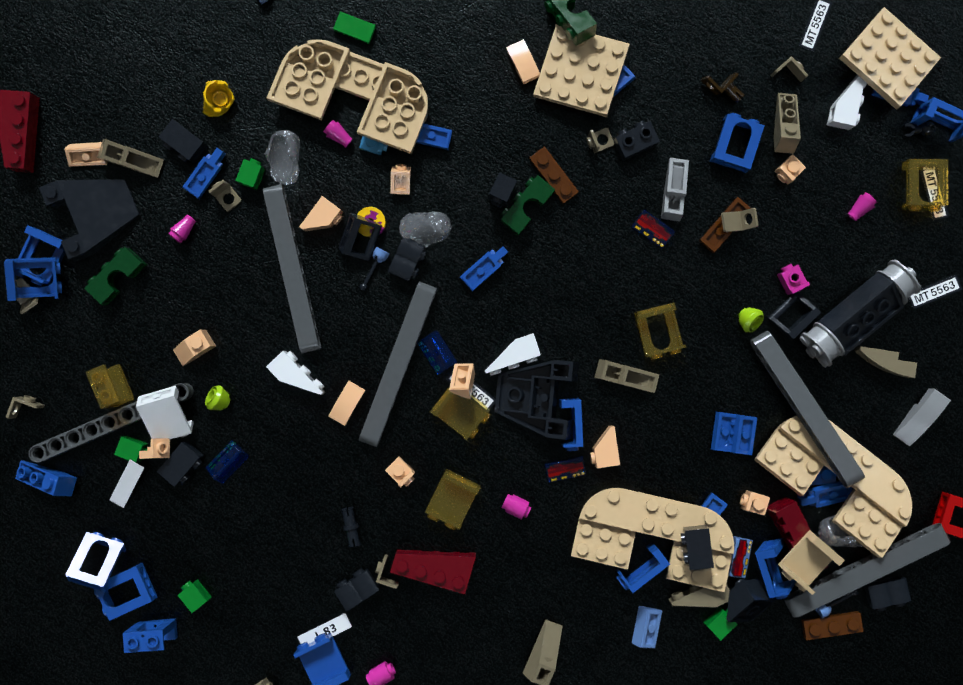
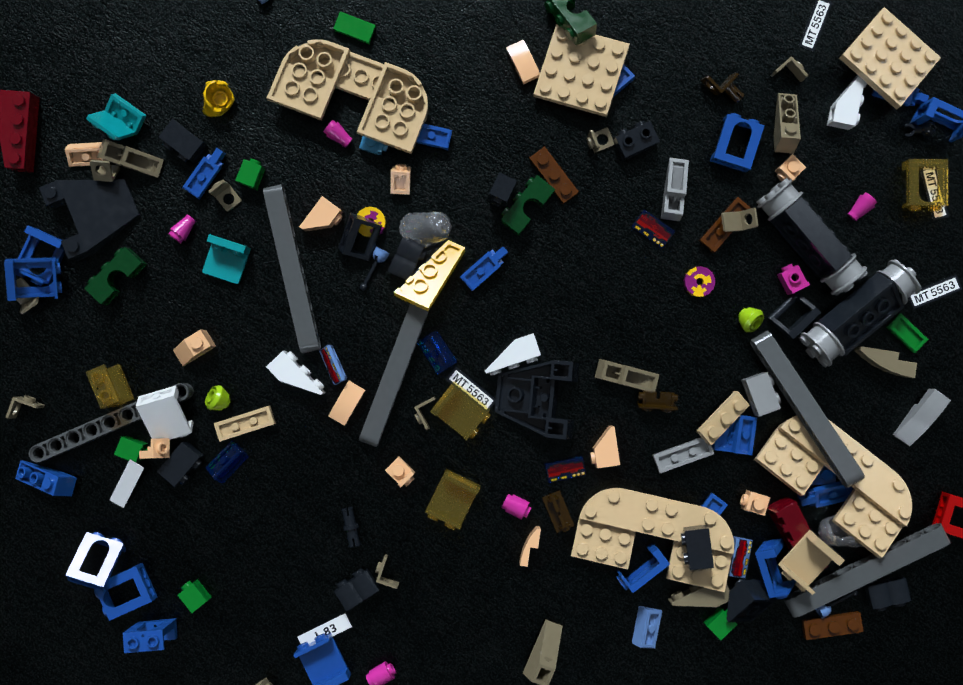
(105, 172): none -> dark tan bracket
(118, 119): none -> teal bracket
(225, 259): none -> teal bracket
(244, 423): none -> tan plate
(284, 156): clear piece -> none
(333, 364): none -> slope
(419, 416): none -> dark tan bracket
(430, 279): none -> wing
(436, 568): dark red wedge -> none
(462, 380): light nougat slope -> none
(531, 542): none -> light nougat slope
(558, 512): none -> dark brown hinge
(576, 408): blue panel -> none
(650, 402): none -> dark brown hinge
(675, 337): clear yellow panel -> none
(682, 454): none -> light grey plate
(707, 278): none -> magenta piece
(723, 418): none -> tan plate
(761, 394): none -> light grey brick
(811, 238): none -> black brick
(906, 333): none -> green tile

